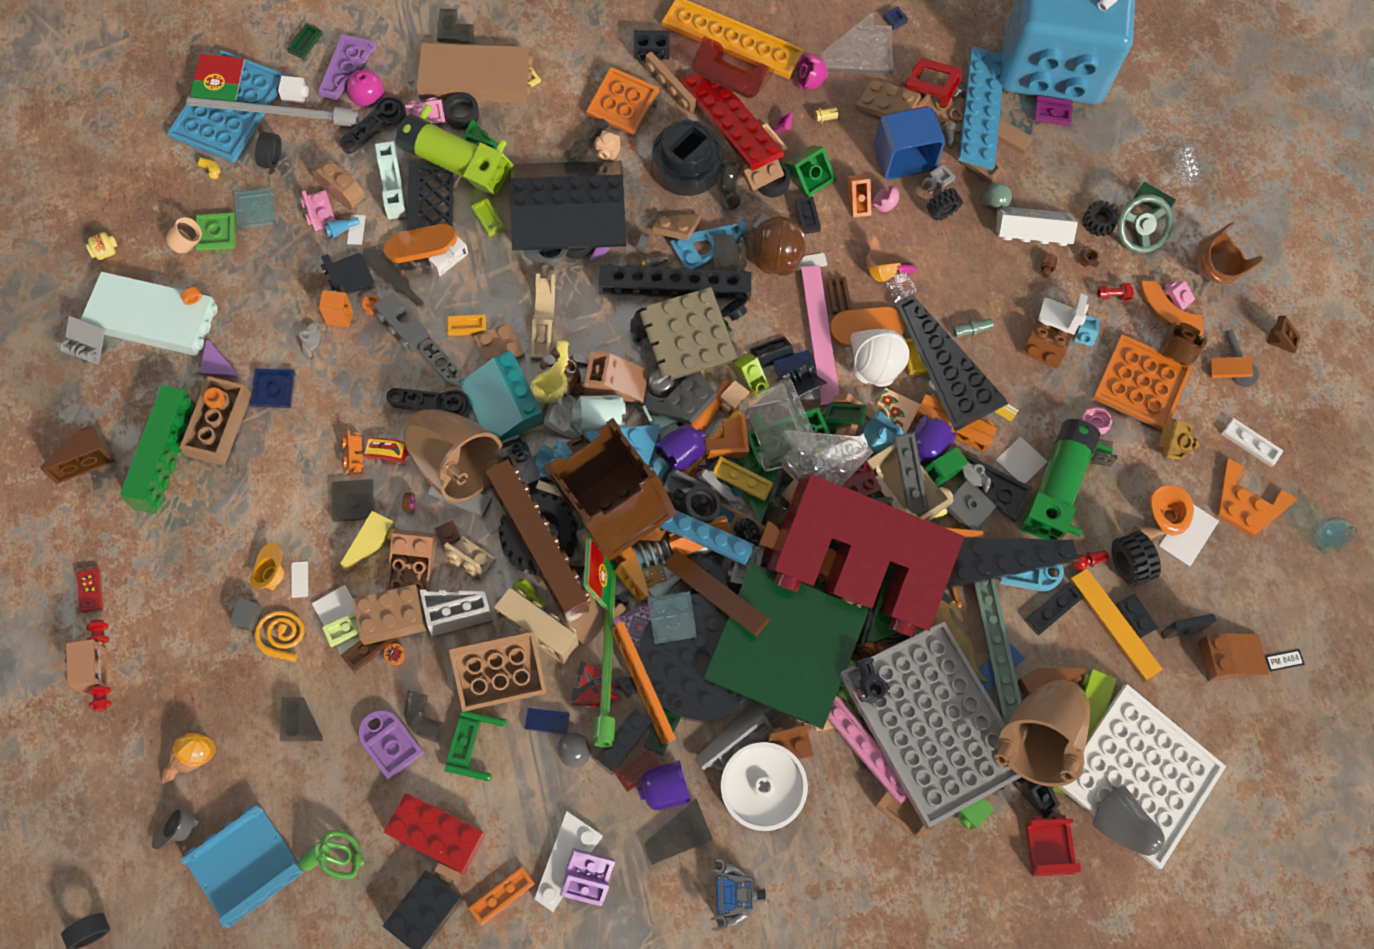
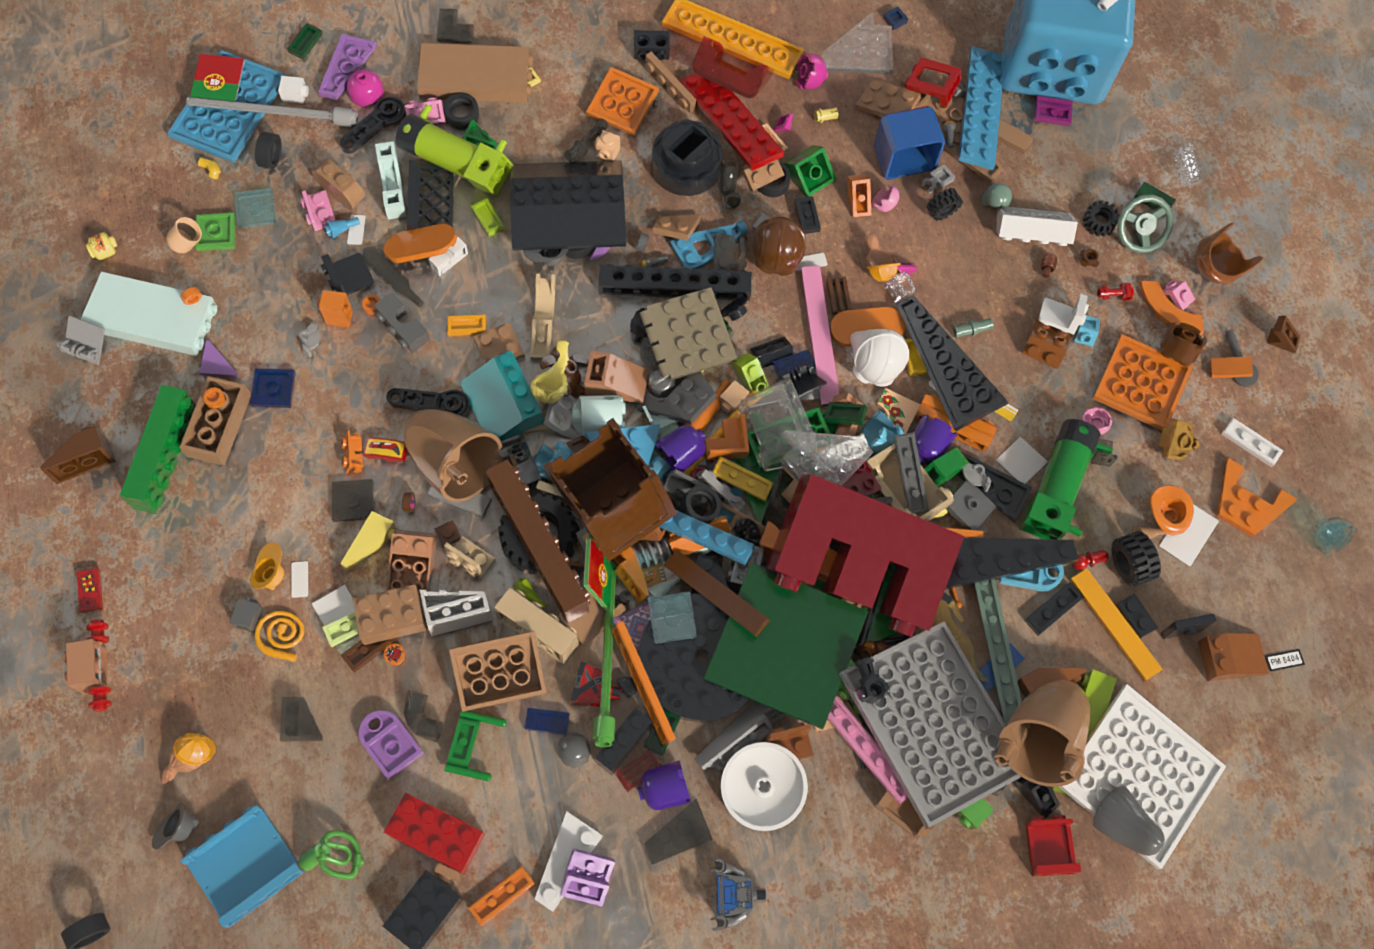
(441, 370): dark grey beam -> none

